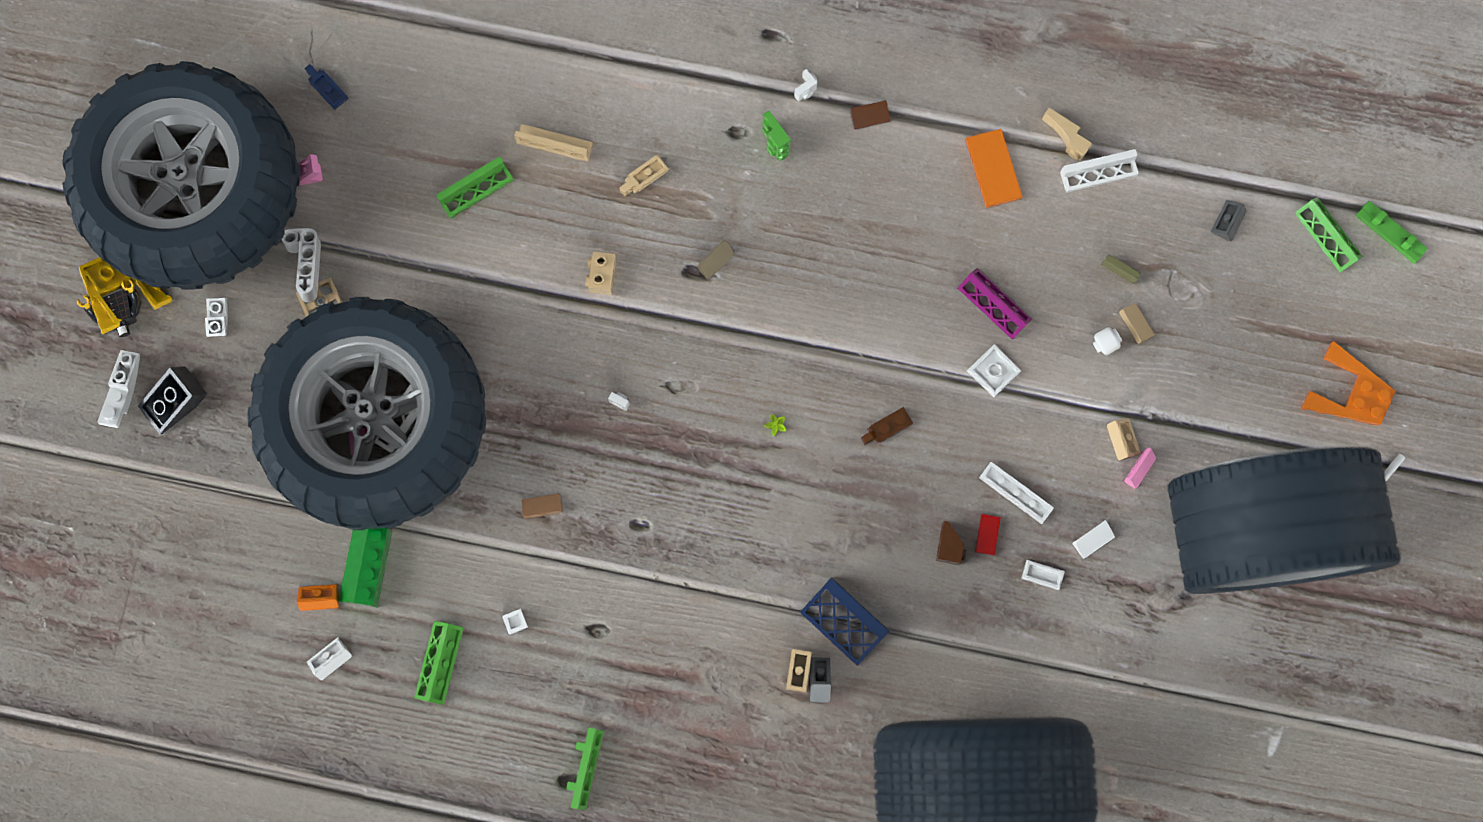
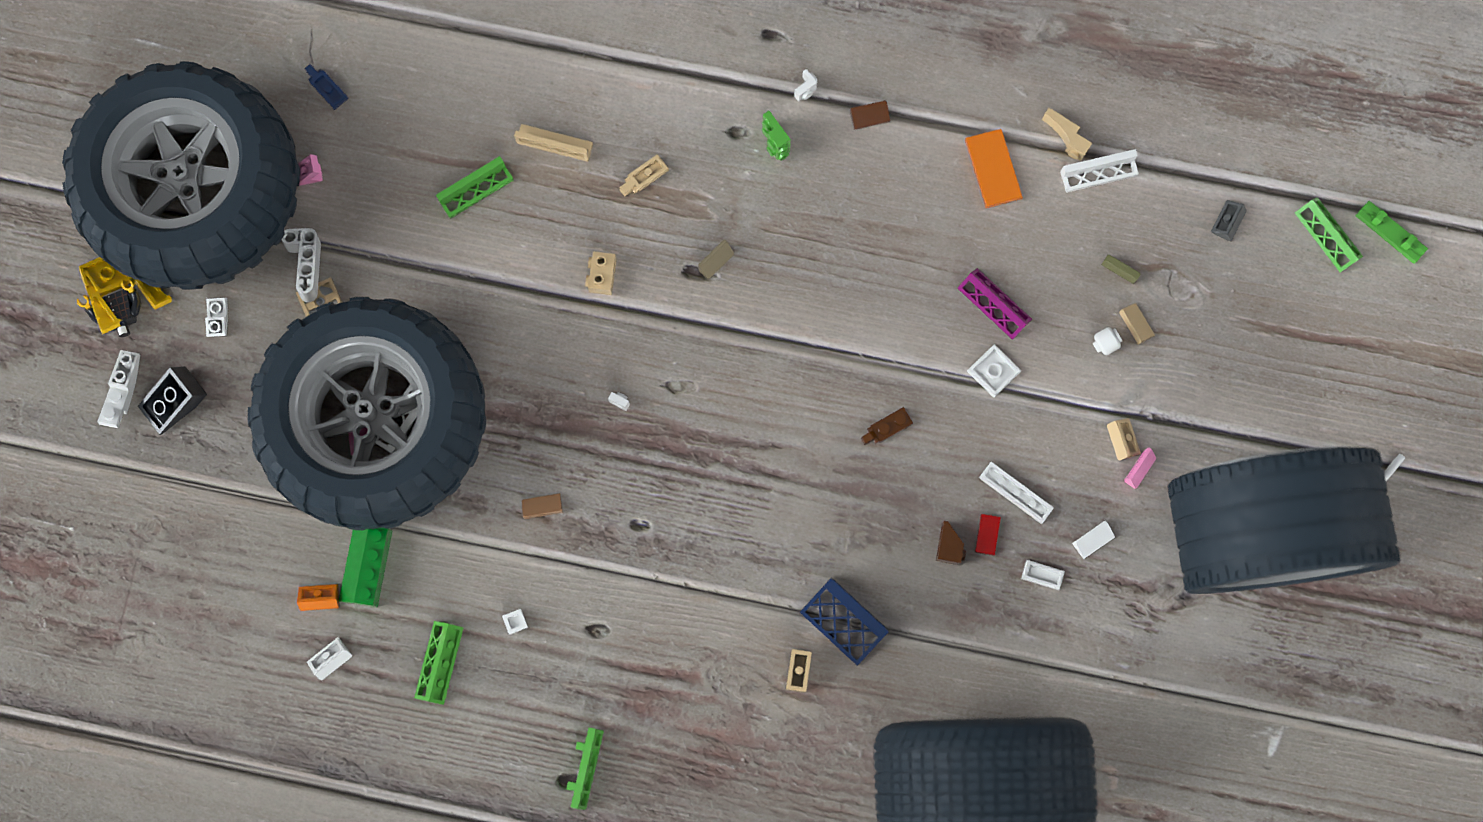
(776, 424): lime plant -> none
(820, 679): dark grey slope -> none
(1367, 399): orange wing -> none

